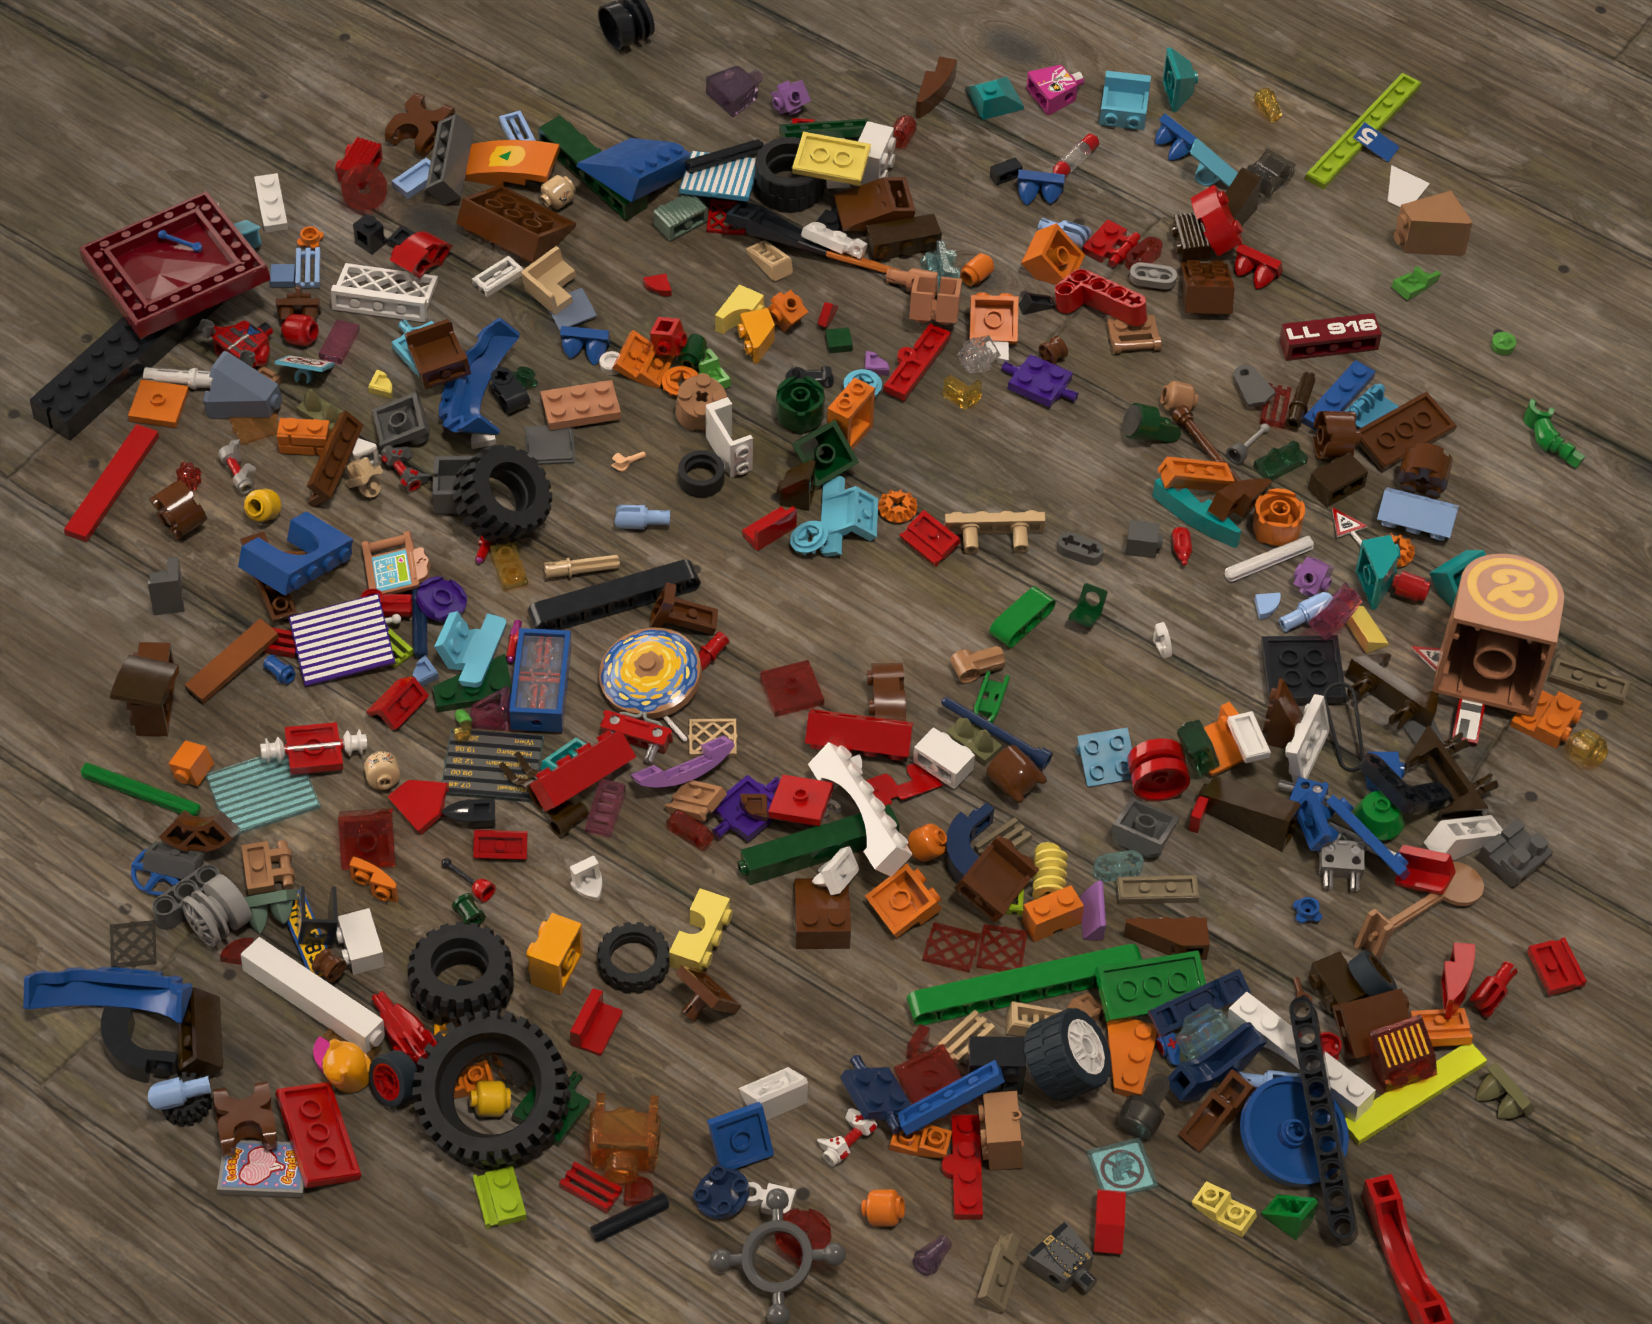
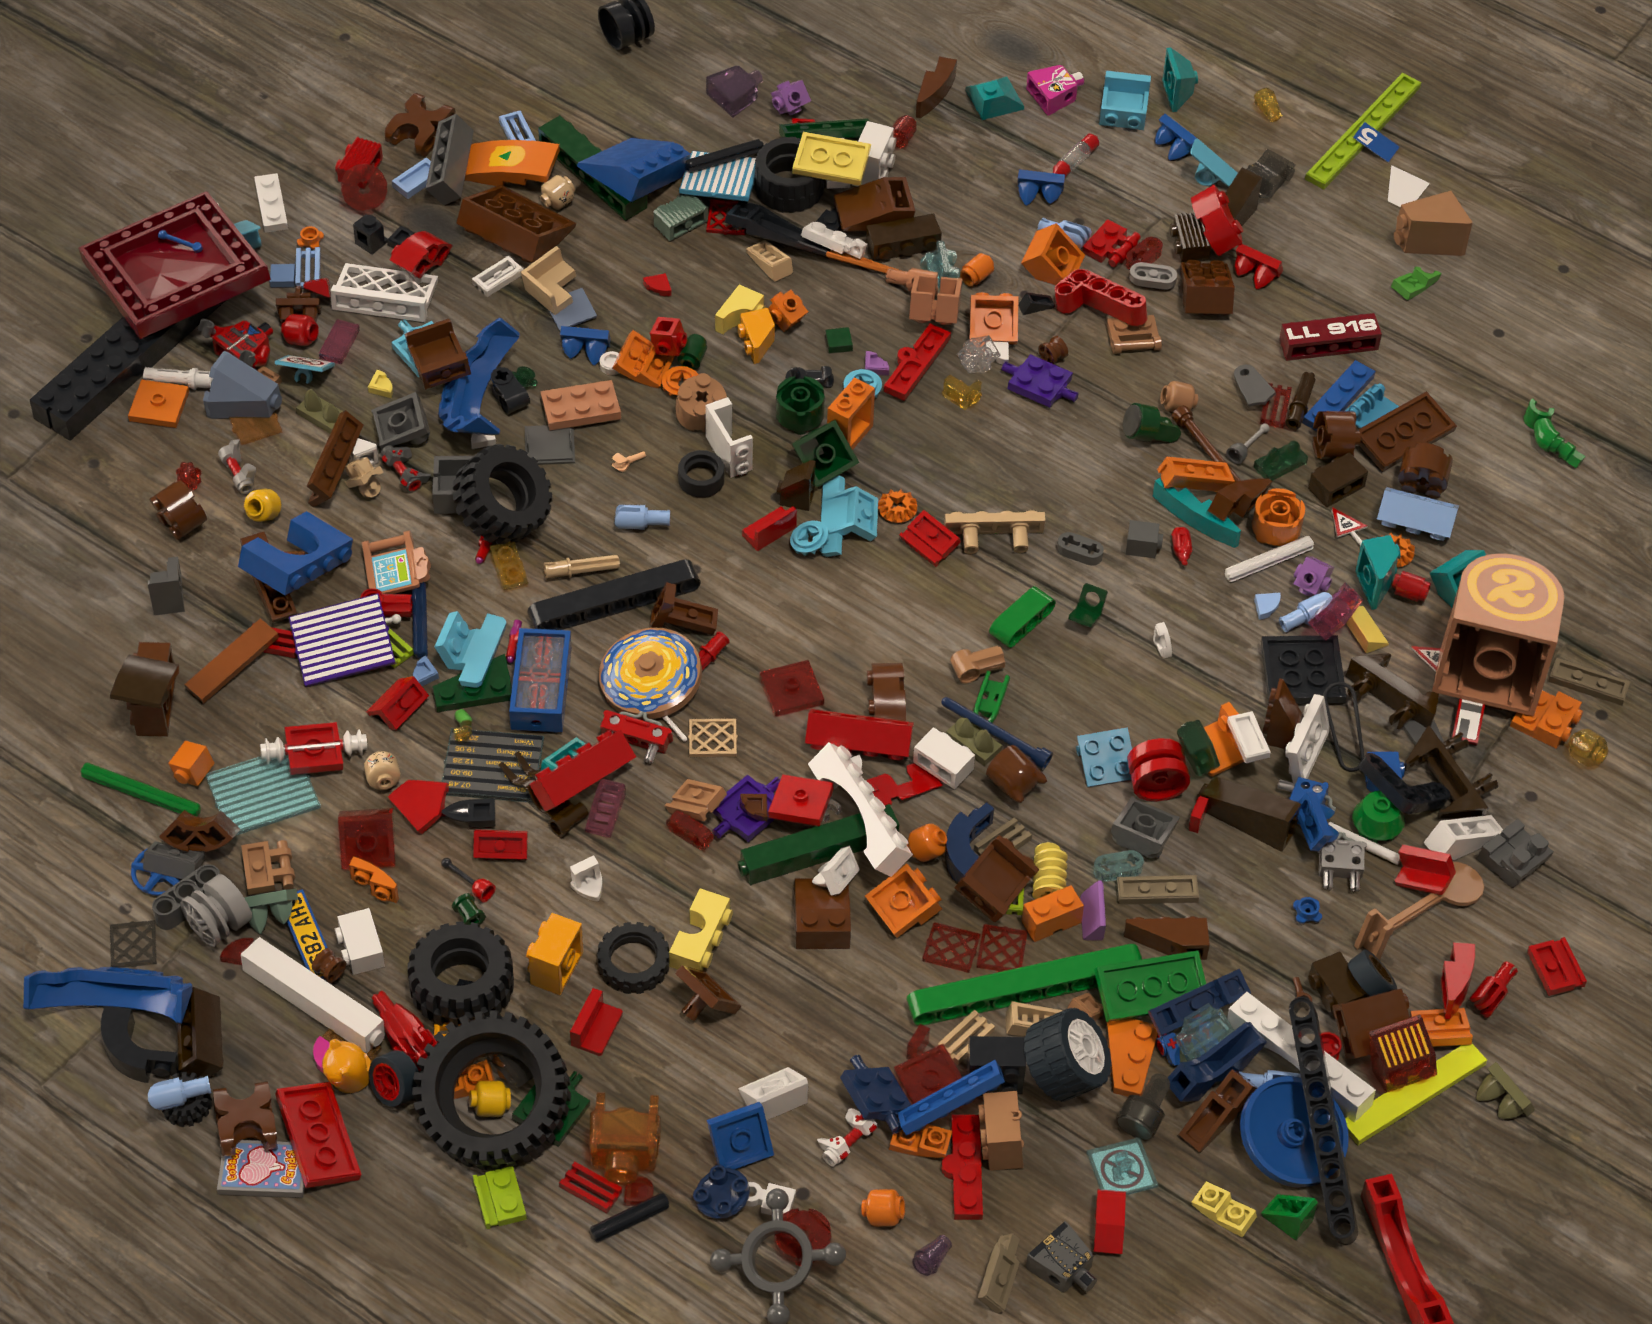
(111, 483): red tile -> none
(283, 672): blue pin -> none
(302, 436): orange brick -> none
(305, 925): black piece -> none
(319, 286): none -> red slope
(440, 597): dark purple tile -> none
(492, 711): clear pink slope -> none
(712, 367): bright green slope -> none
(713, 754): medium lavender slope -> none
(827, 314): red tile -> none
(1005, 171): black piece -> none
(1343, 810): blue plate -> none
(1503, 343): bright green tile -> none

